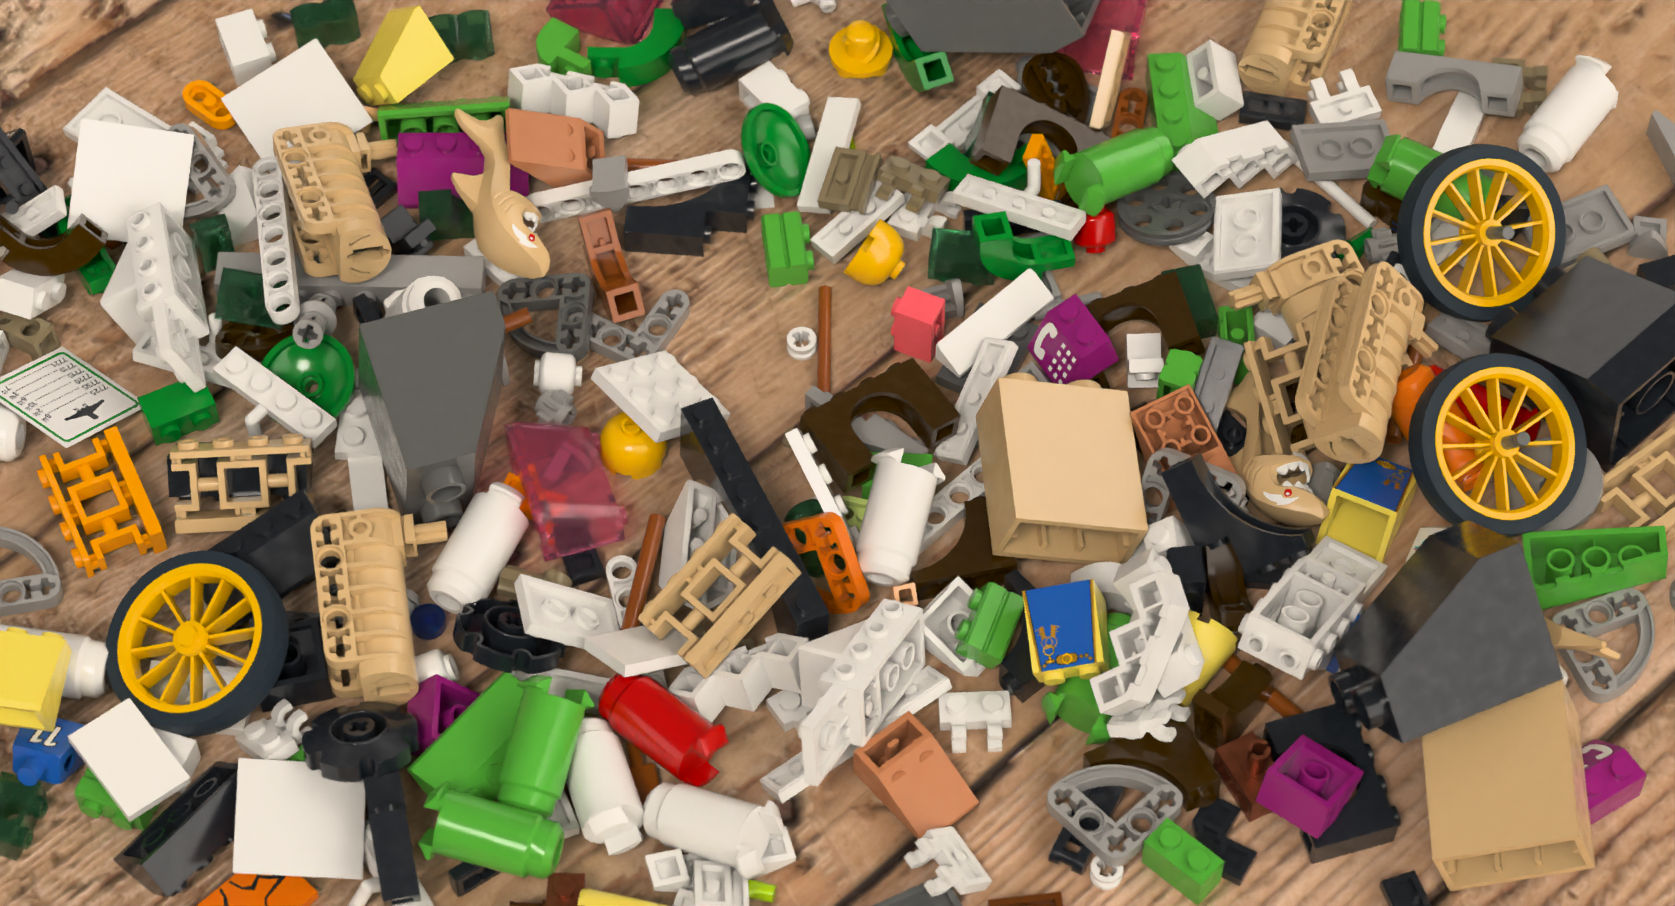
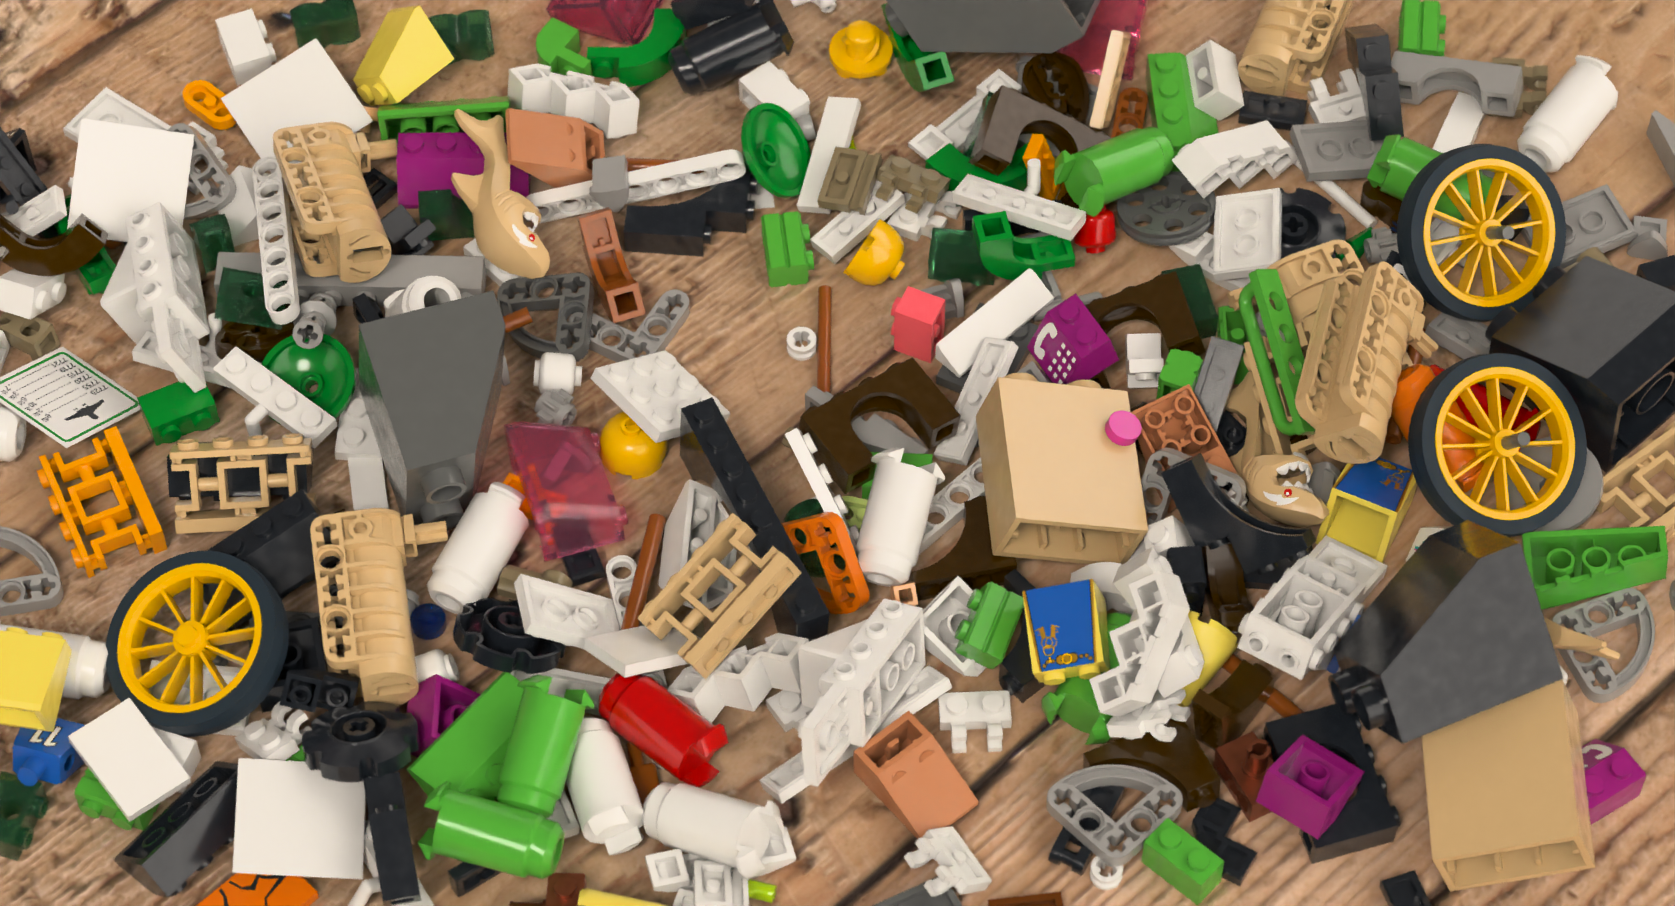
(318, 689): none -> black slope
(1123, 428): none -> tile
(1267, 284): none -> bright green piece
(1379, 83): none -> black arch

